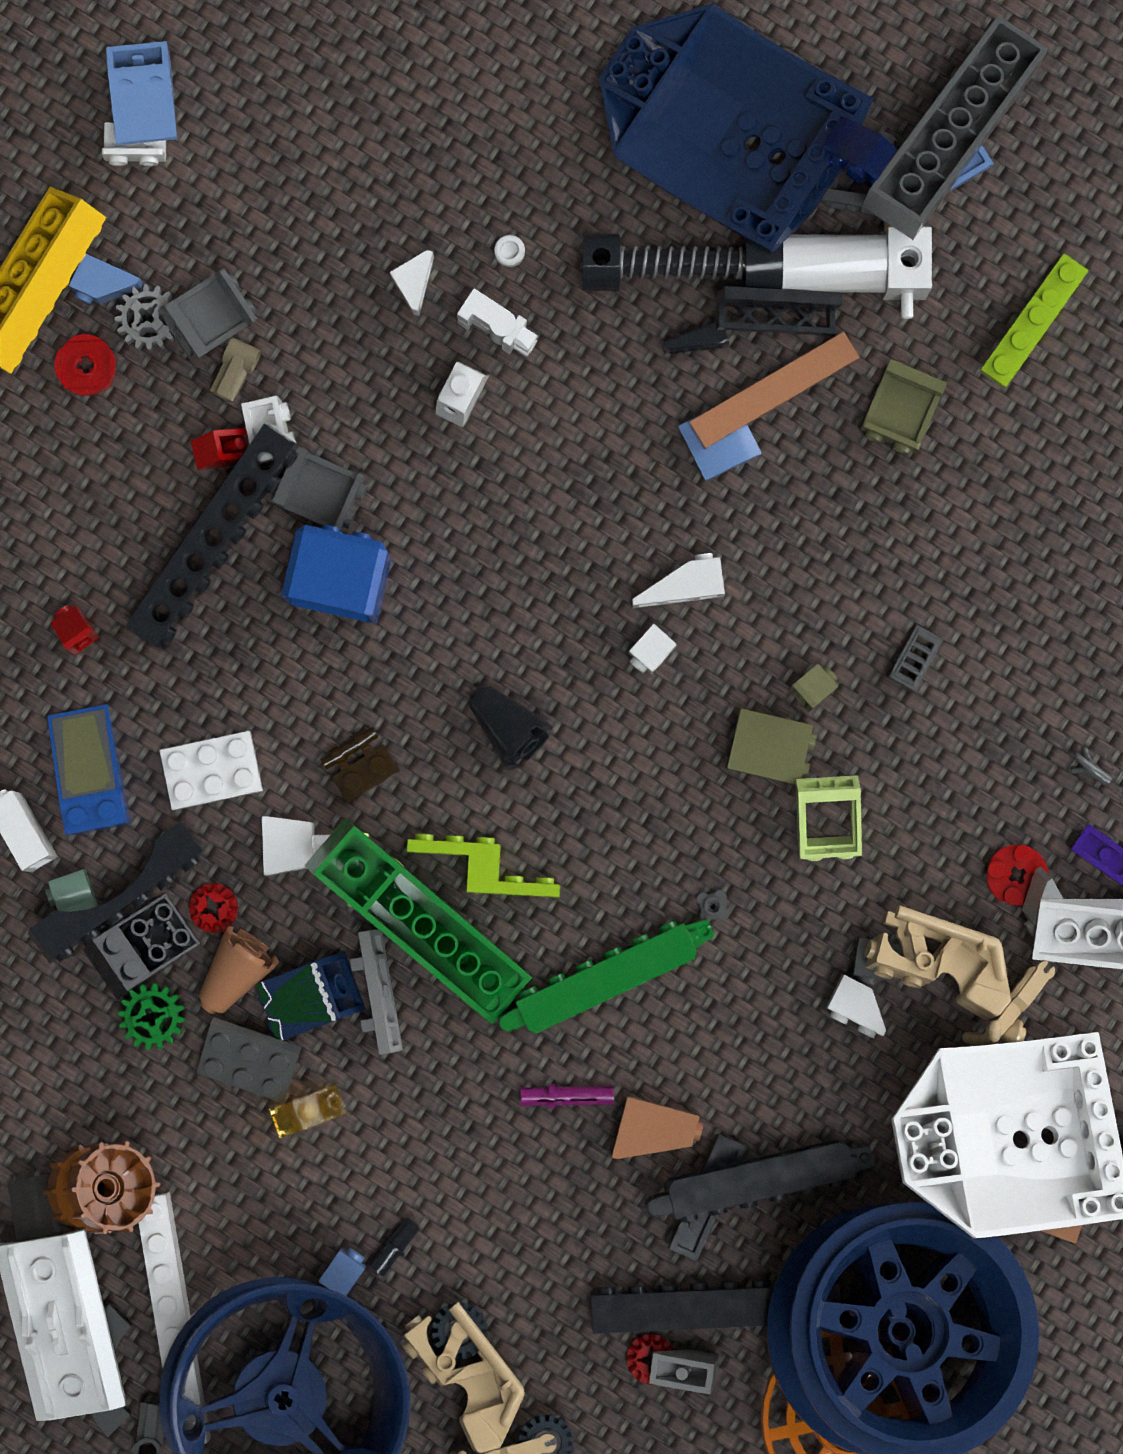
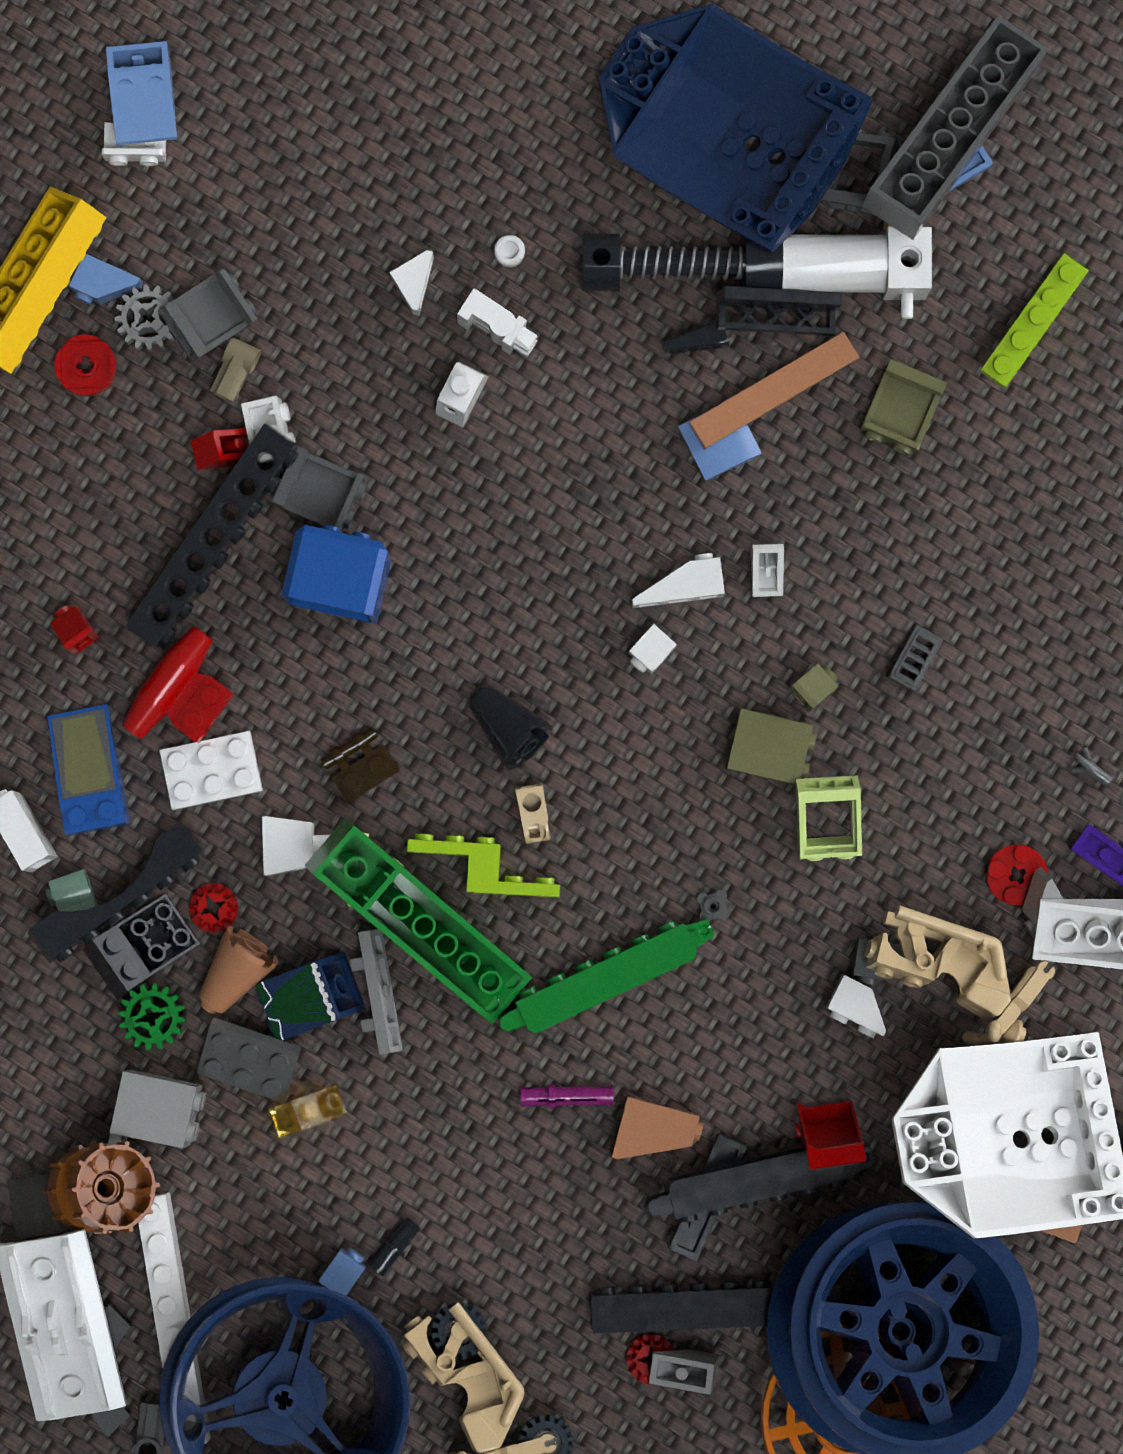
(156, 1109): none -> light grey container
(178, 690): none -> red plate
(533, 813): none -> tan leg
(767, 570): none -> white slope
(830, 1134): none -> red container
(858, 150): clear blue brick -> none

